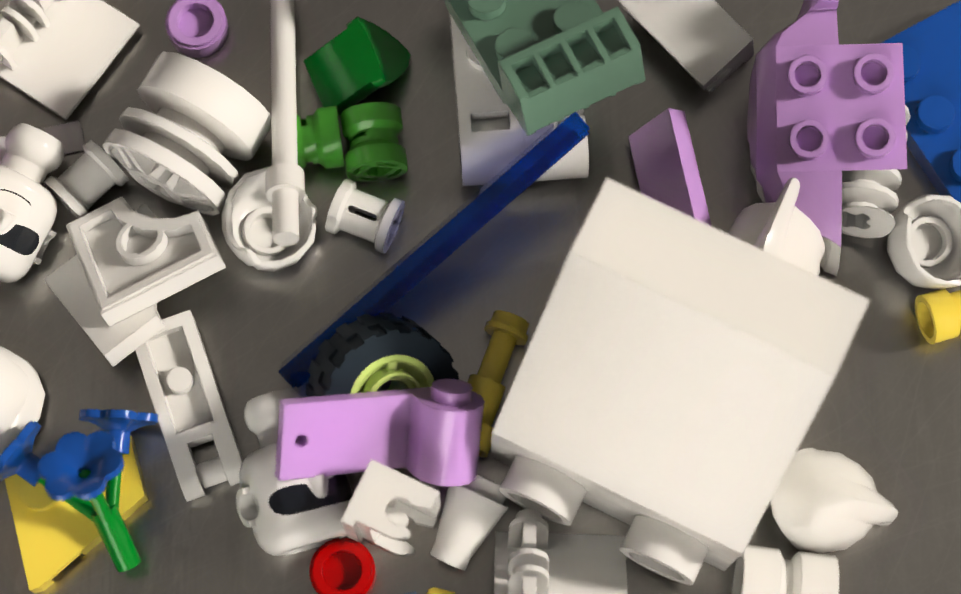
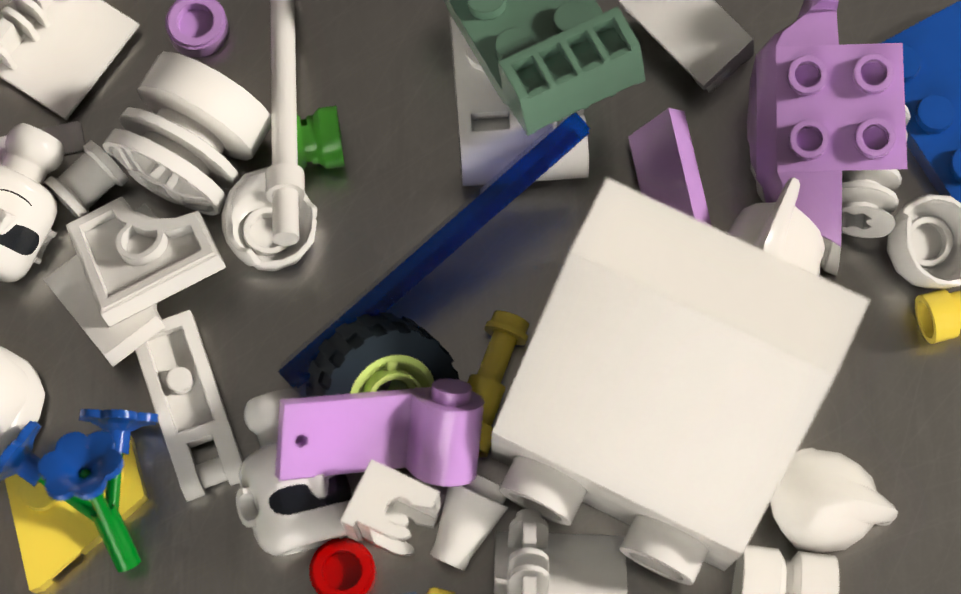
(342, 216): white bush -> none
(356, 64): green tile -> none
(374, 142): bright green wheel -> none

